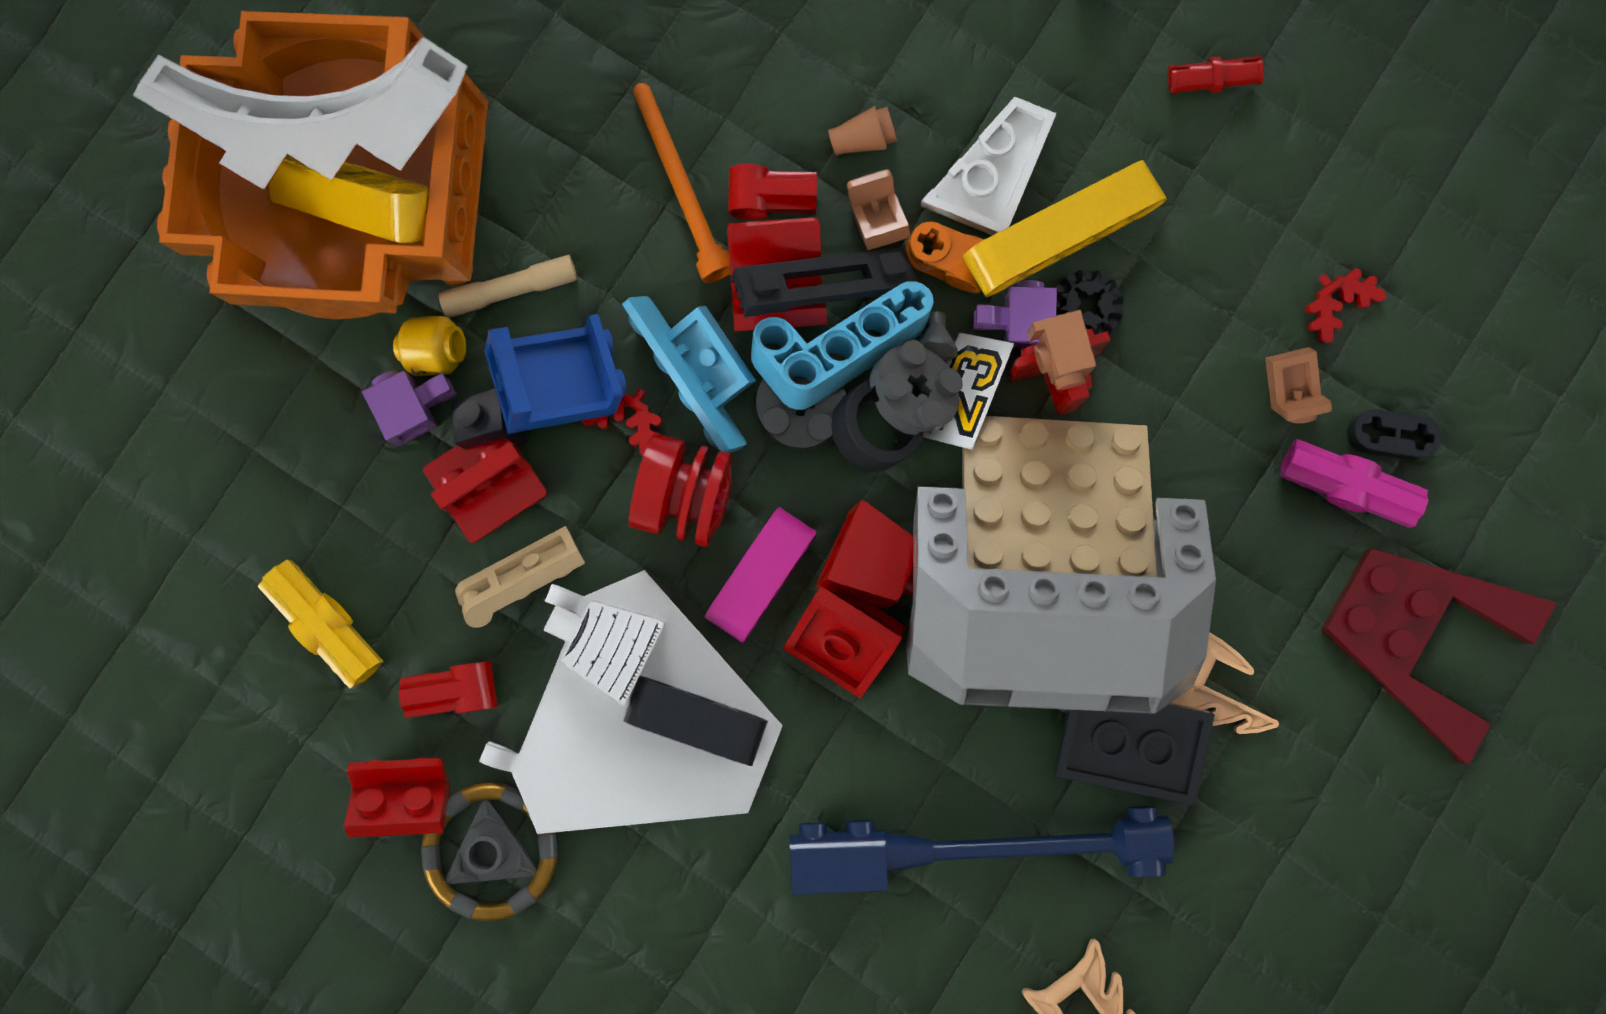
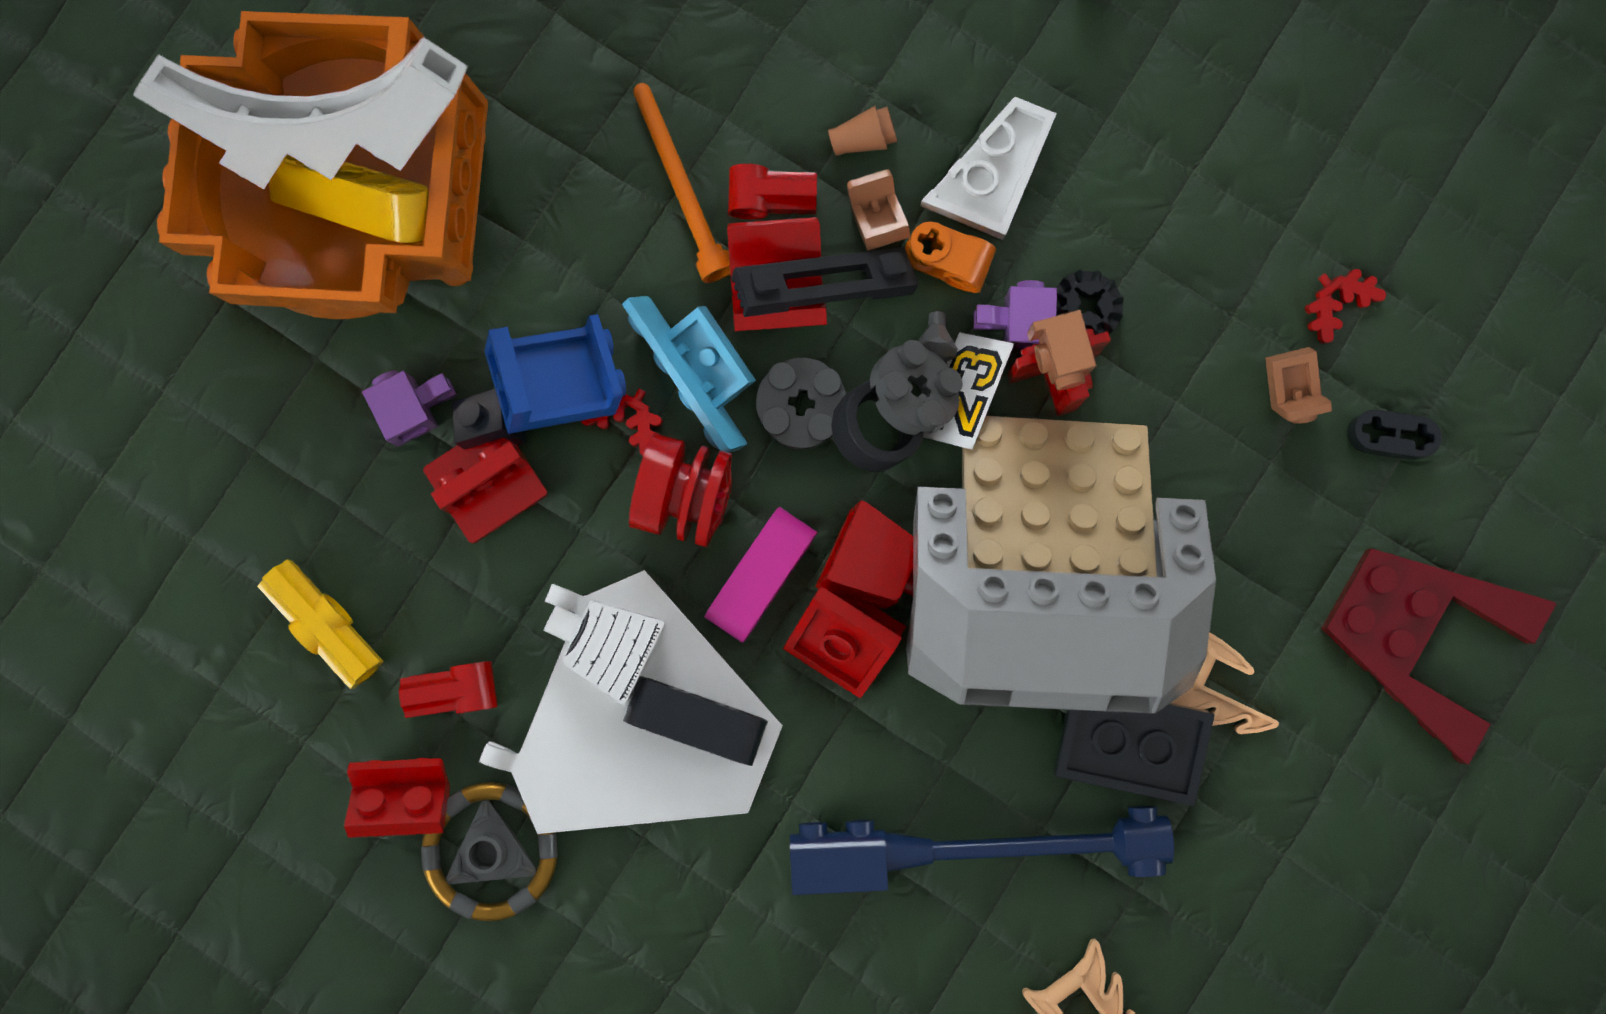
(429, 345): yellow head -> none
(481, 294): tan piece -> none
(517, 576): tan plate -> none
(846, 338): medium azure beam -> none
(1063, 228): yellow beam -> none
(1215, 74): red pin -> none
(1354, 483): dark pink piece -> none

